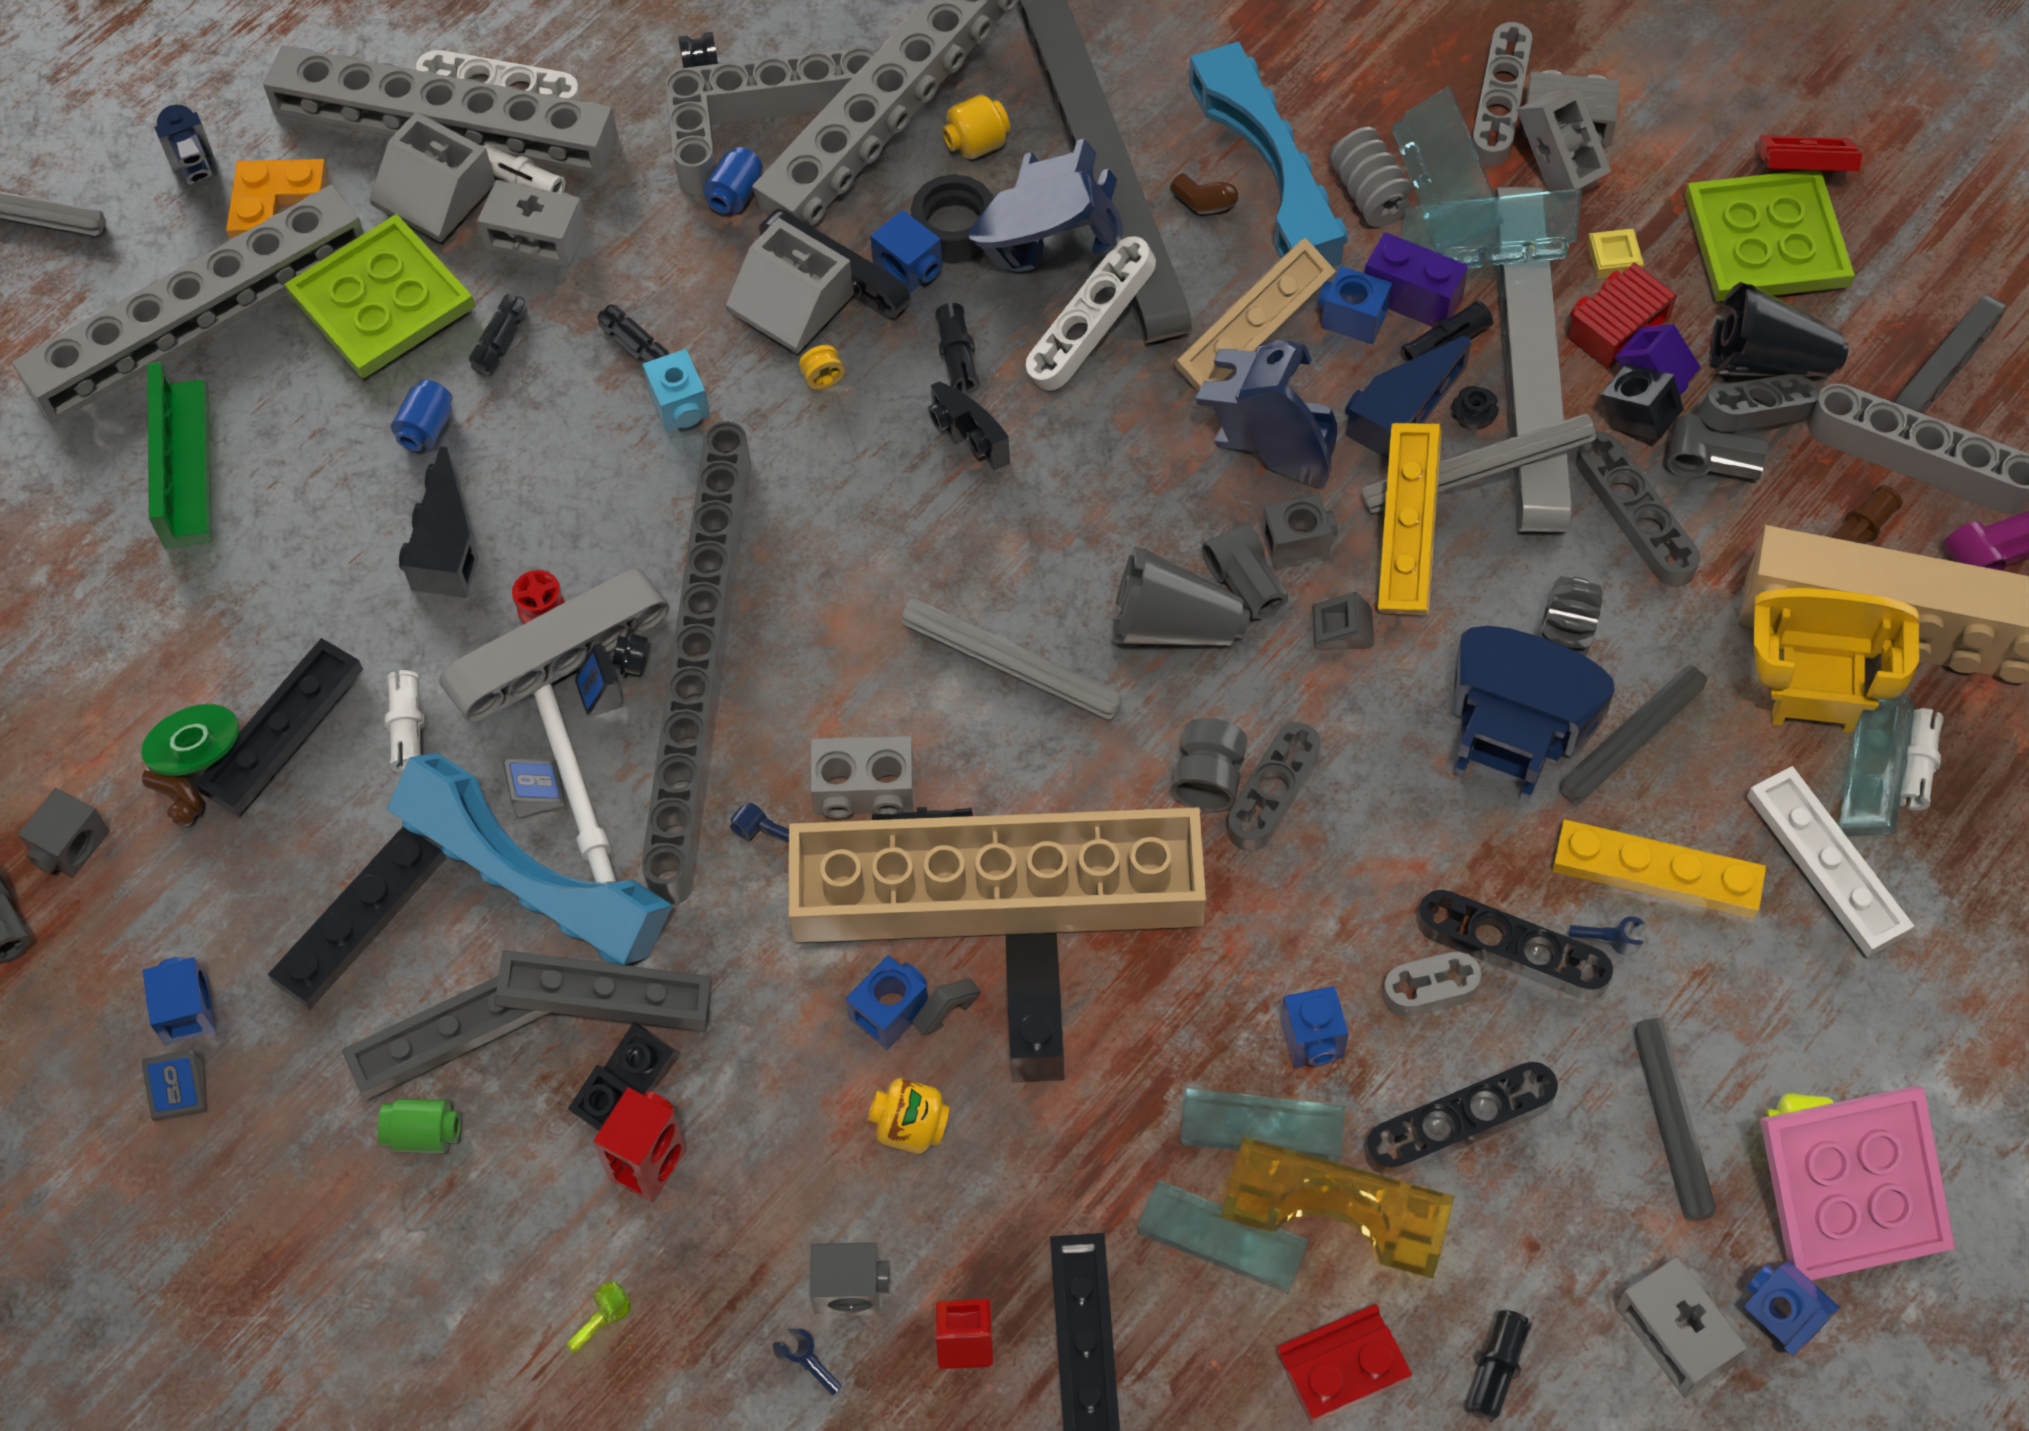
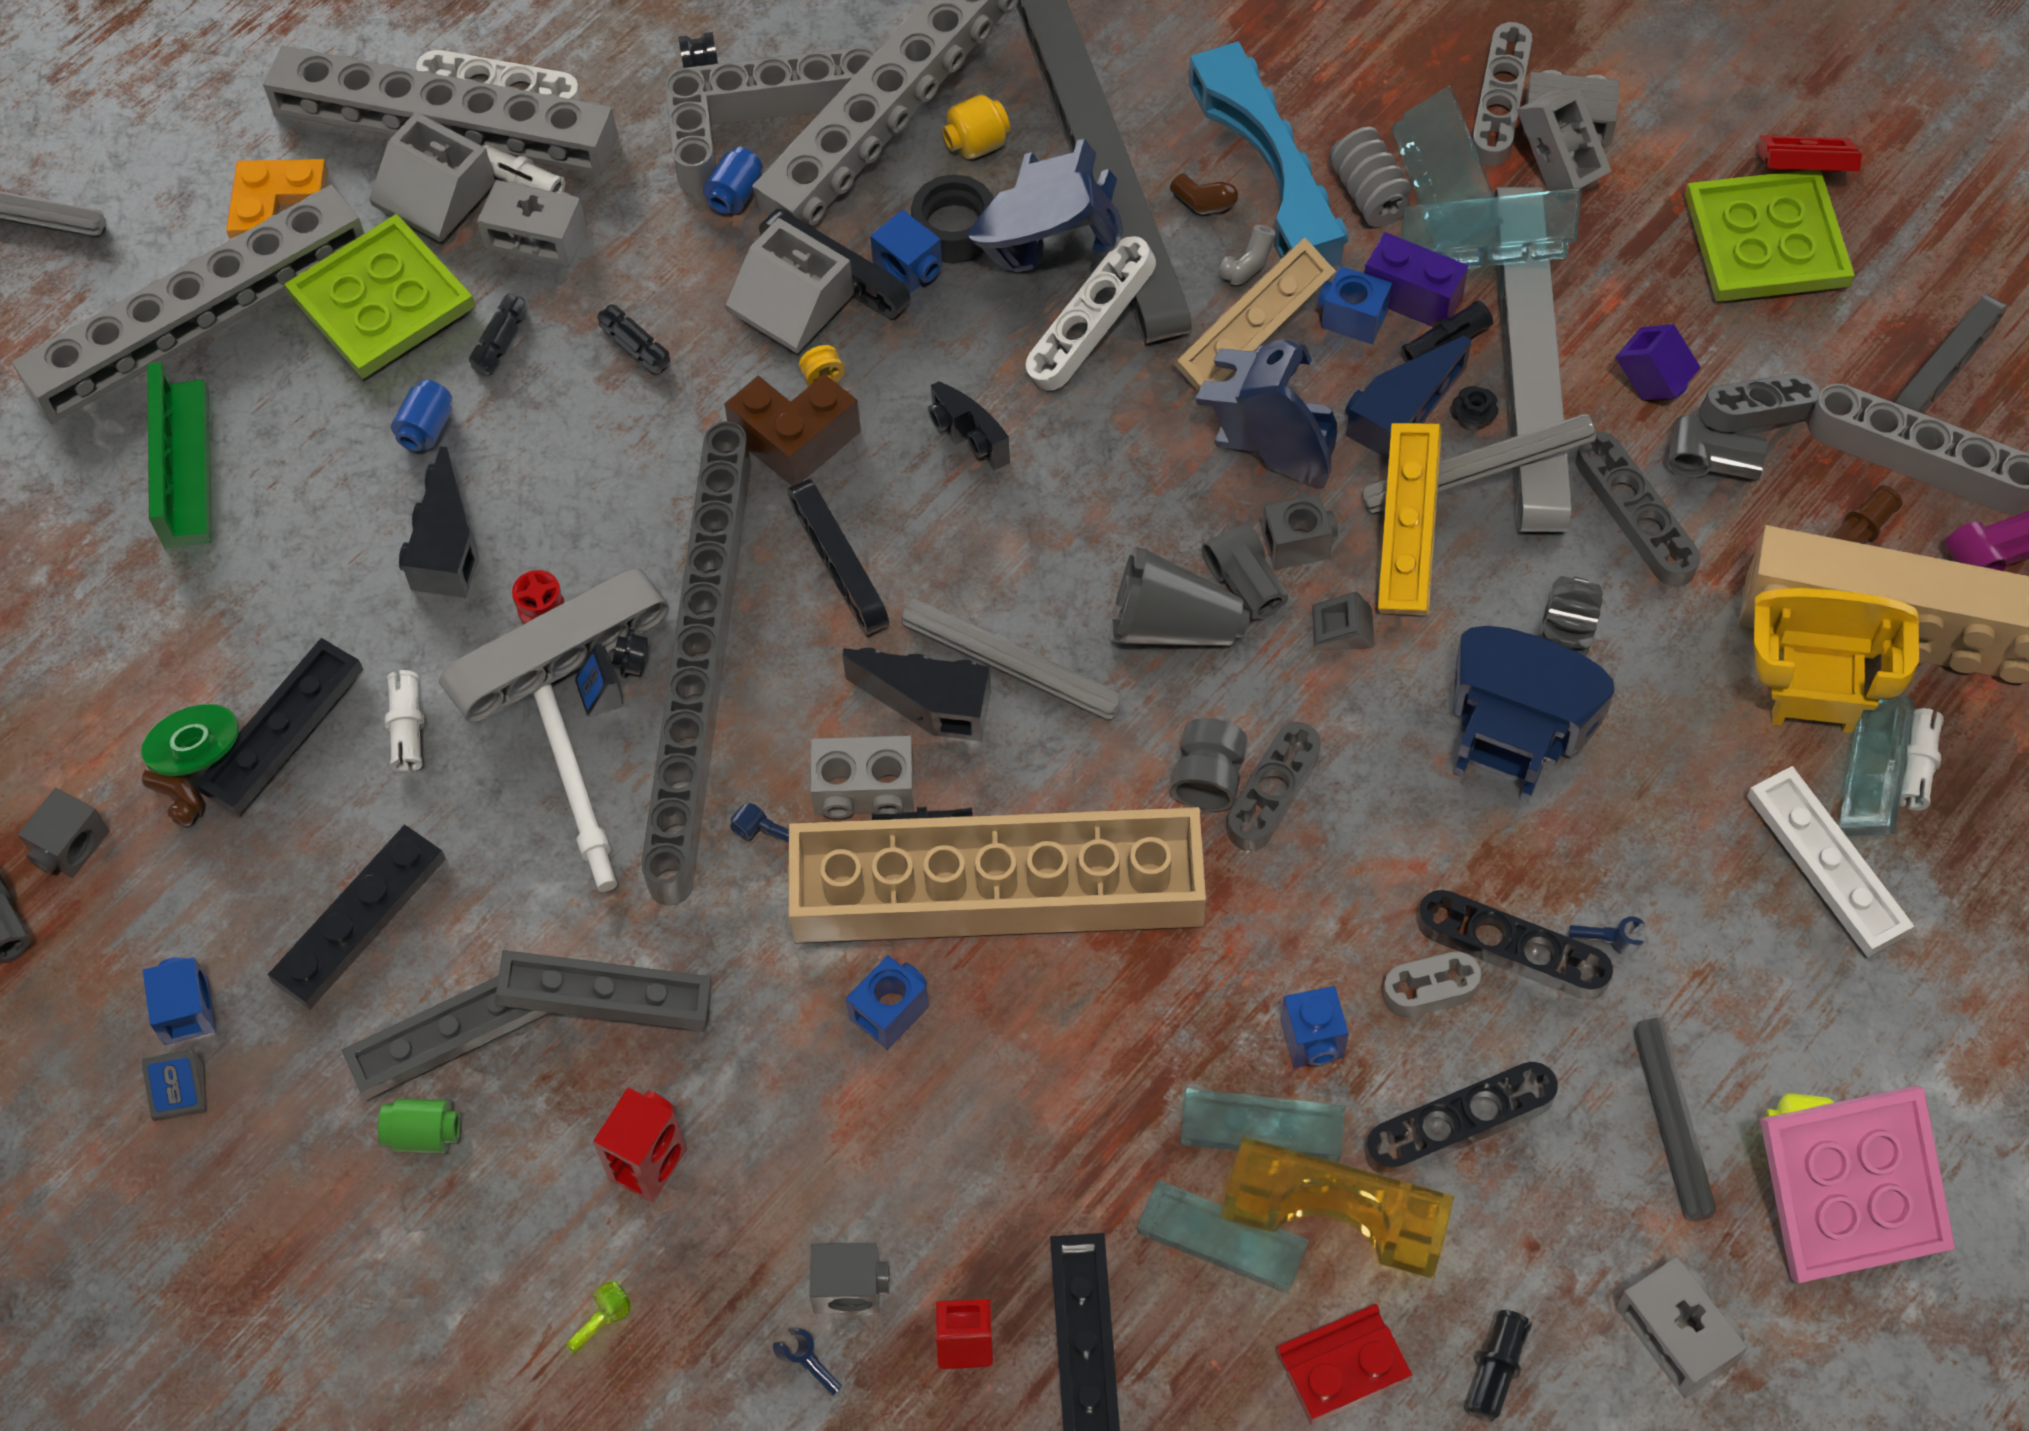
(184, 142): dark blue hips -> none
(448, 807): dark azure arch -> none
(533, 785): slope -> none
(636, 1063): black slope -> none
(676, 390): medium azure brick -> none
(798, 433): none -> reddish brown brick
(838, 557): none -> black beam
(909, 1116): yellow head -> none
(932, 693): none -> black slope
(943, 1001): dark grey tile -> none
(957, 347): black pin -> none
(1034, 1008): black slope -> none
(1252, 261): none -> light grey arm
(1613, 251): light yellow tile -> none
(1618, 311): red brick -> none
(1633, 734): dark grey axle -> none
(1642, 401): black brick -> none
(1659, 869): yellow plate -> none
(1773, 338): black cone -> none
(1808, 1303): blue brick -> none

